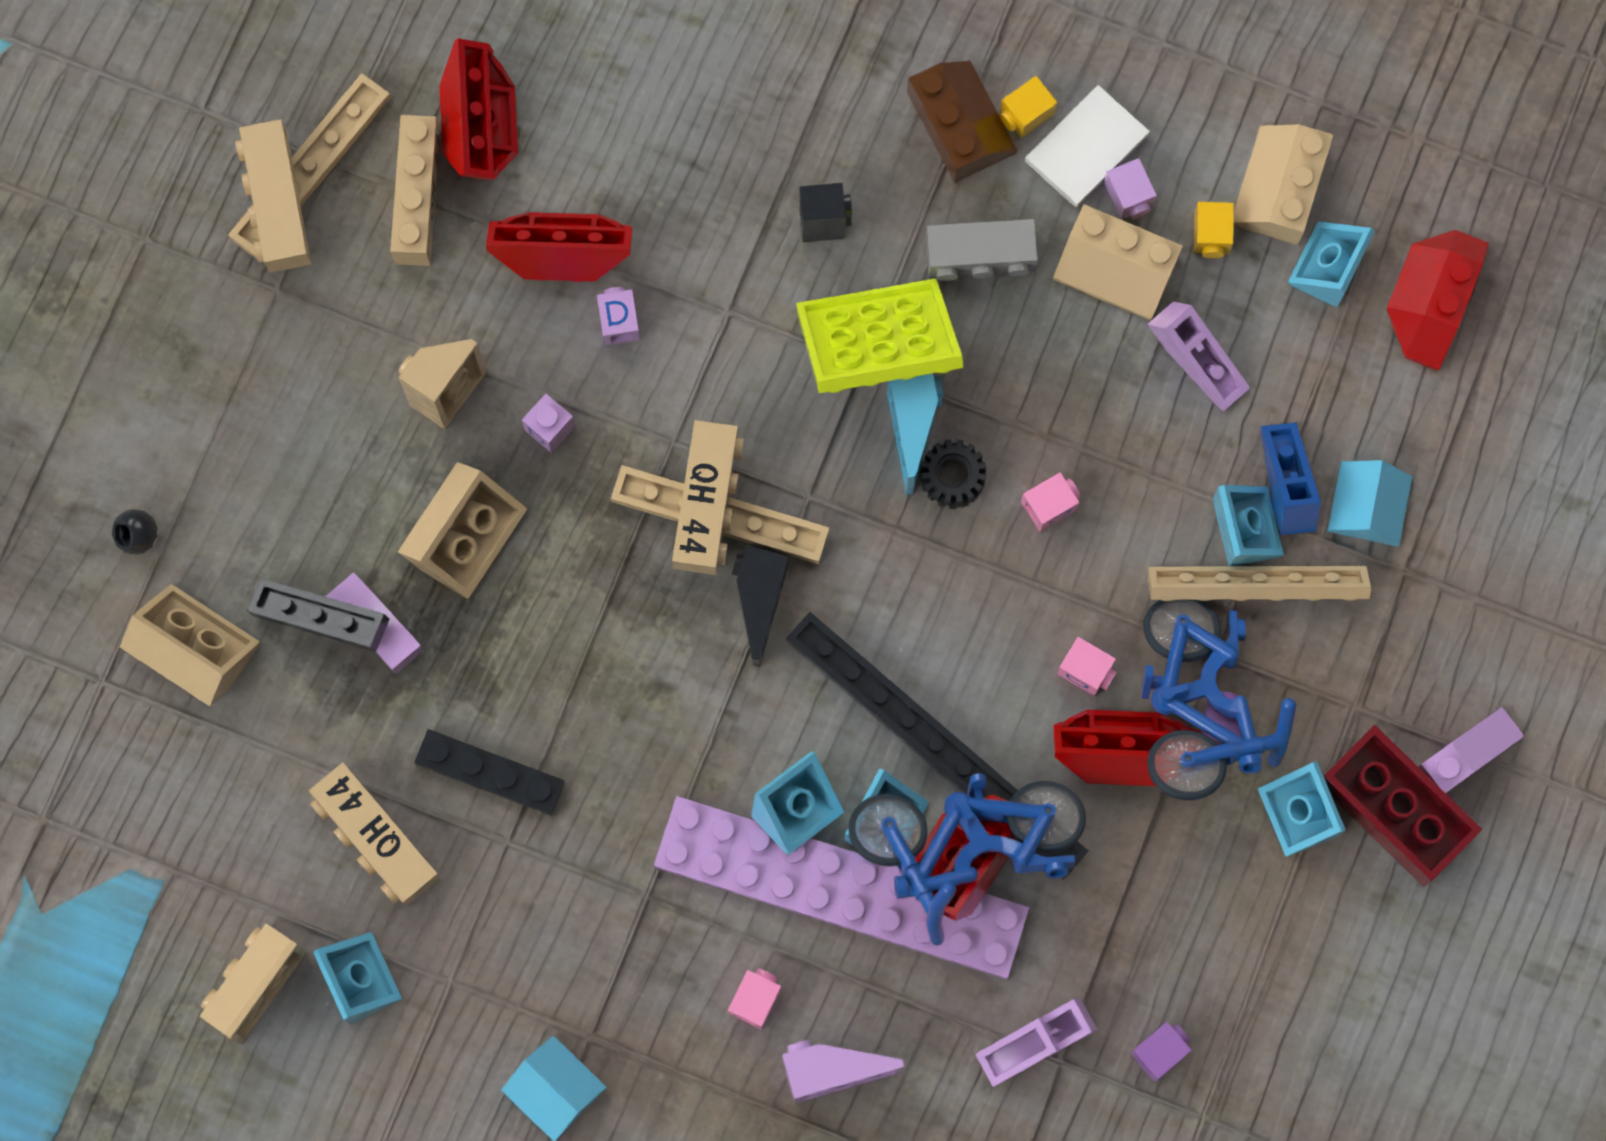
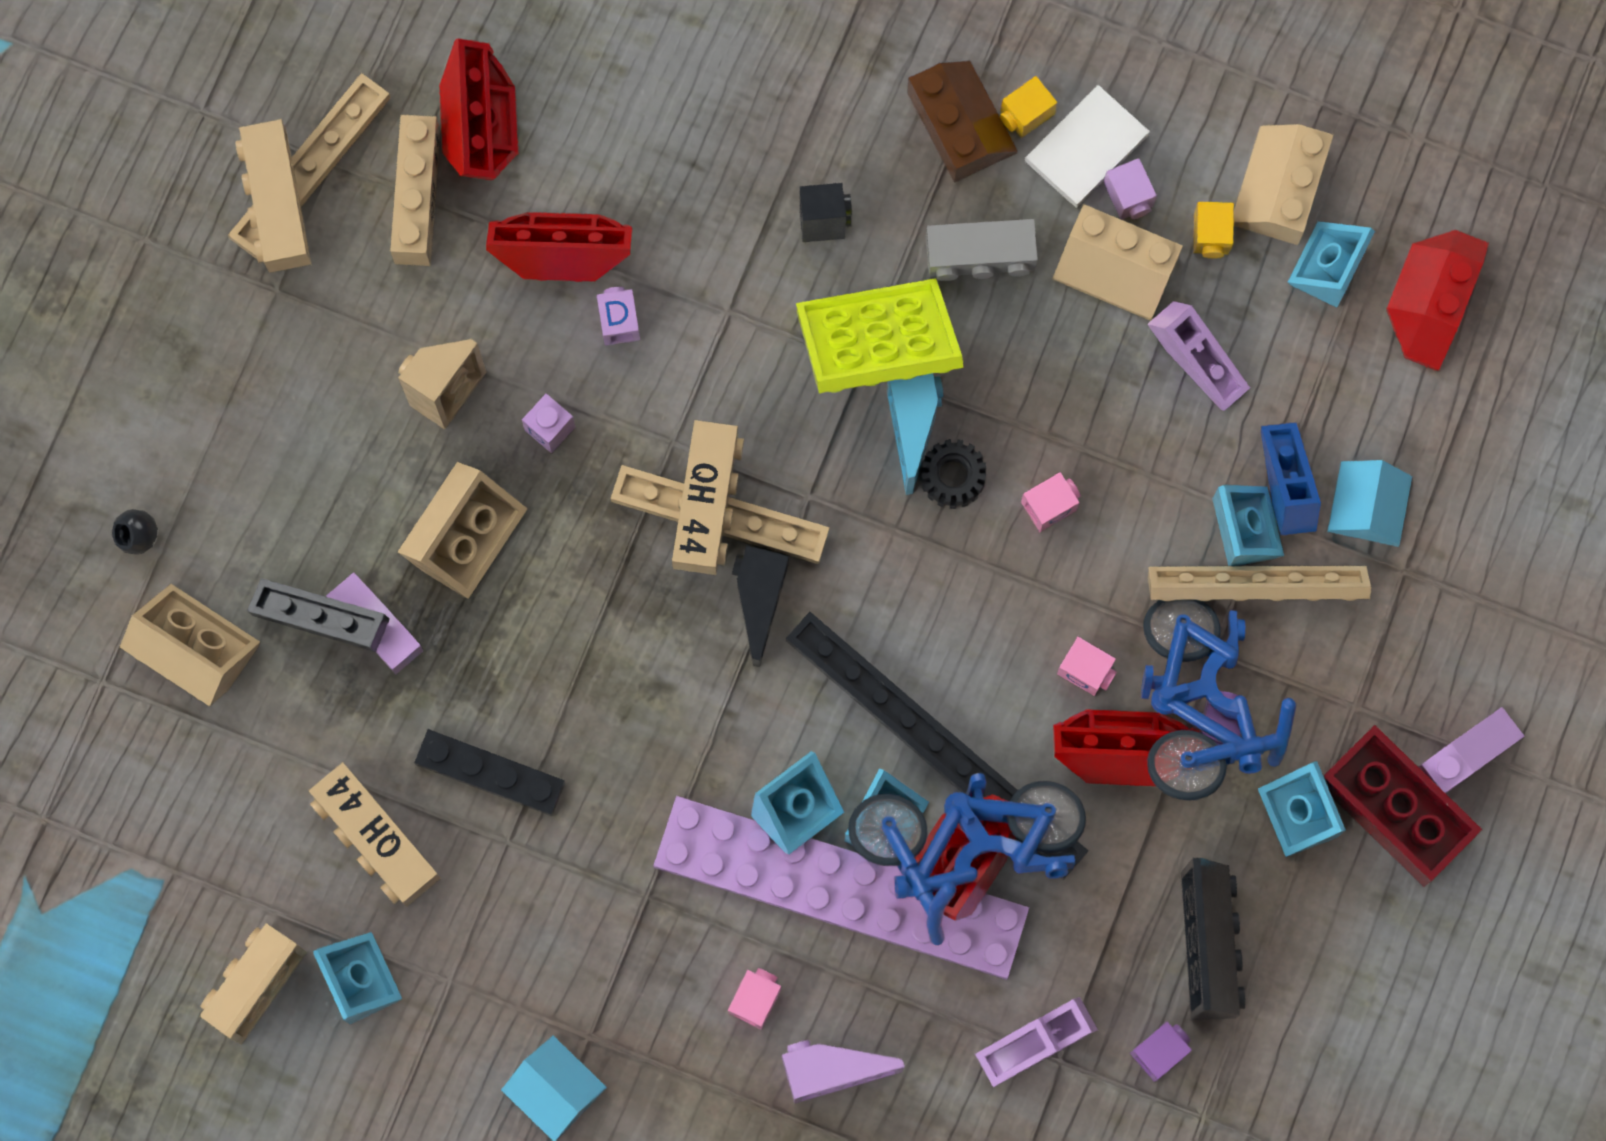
(1211, 941): none -> black slope

